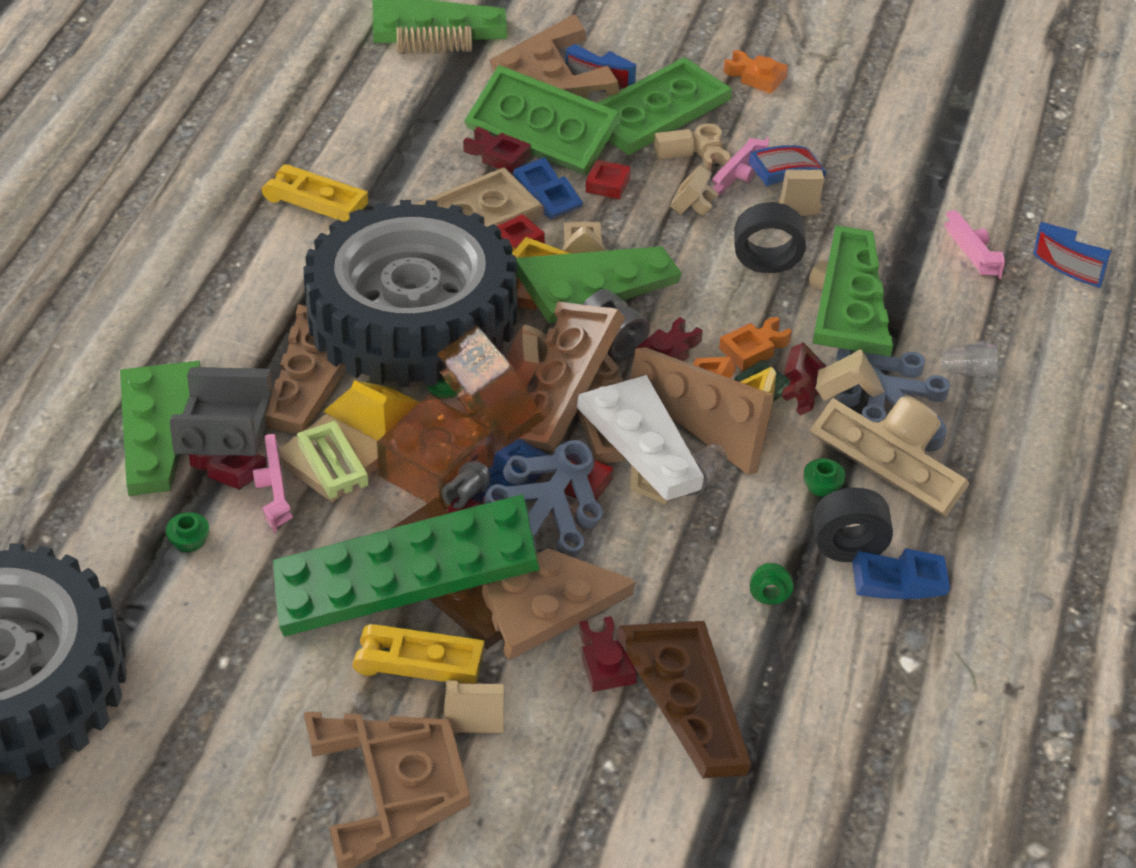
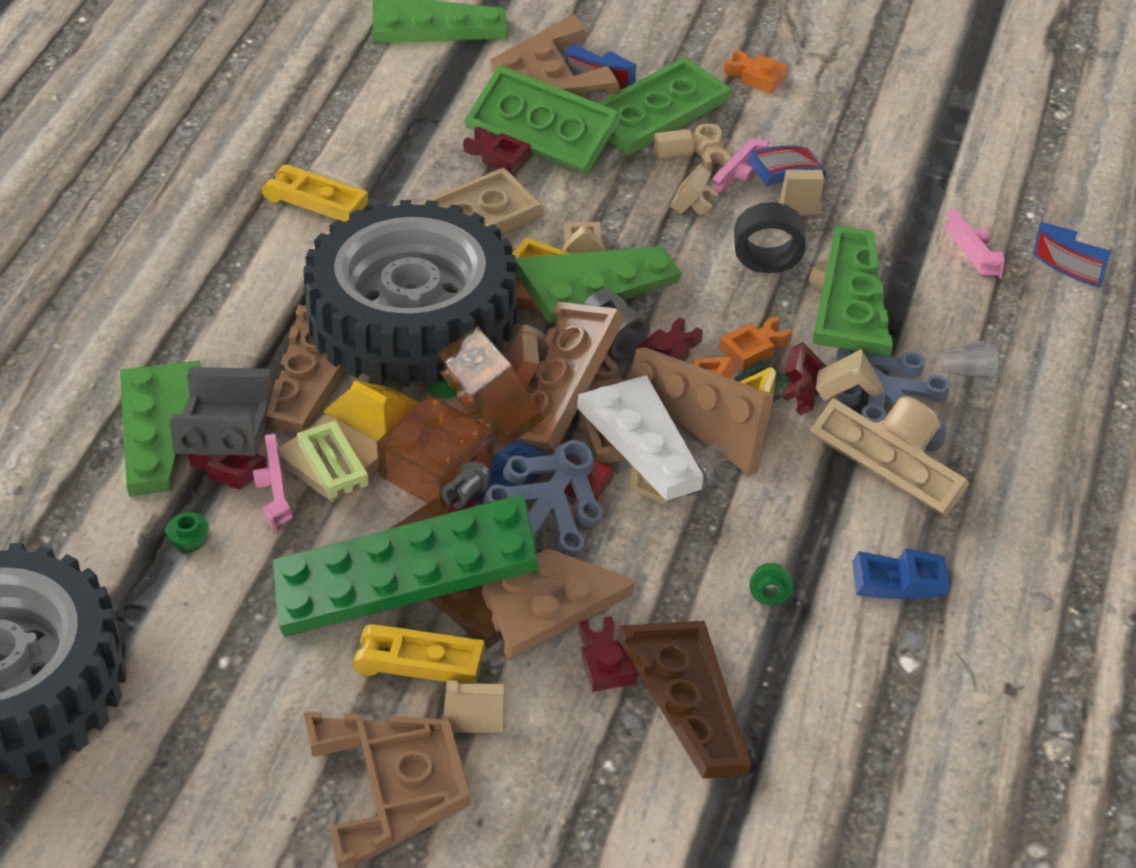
(466, 43): tan piece -> none
(519, 228): red tile -> none
(552, 192): blue slope -> none
(607, 179): red tile -> none
(823, 476): green plate -> none
(852, 507): black tyre -> none

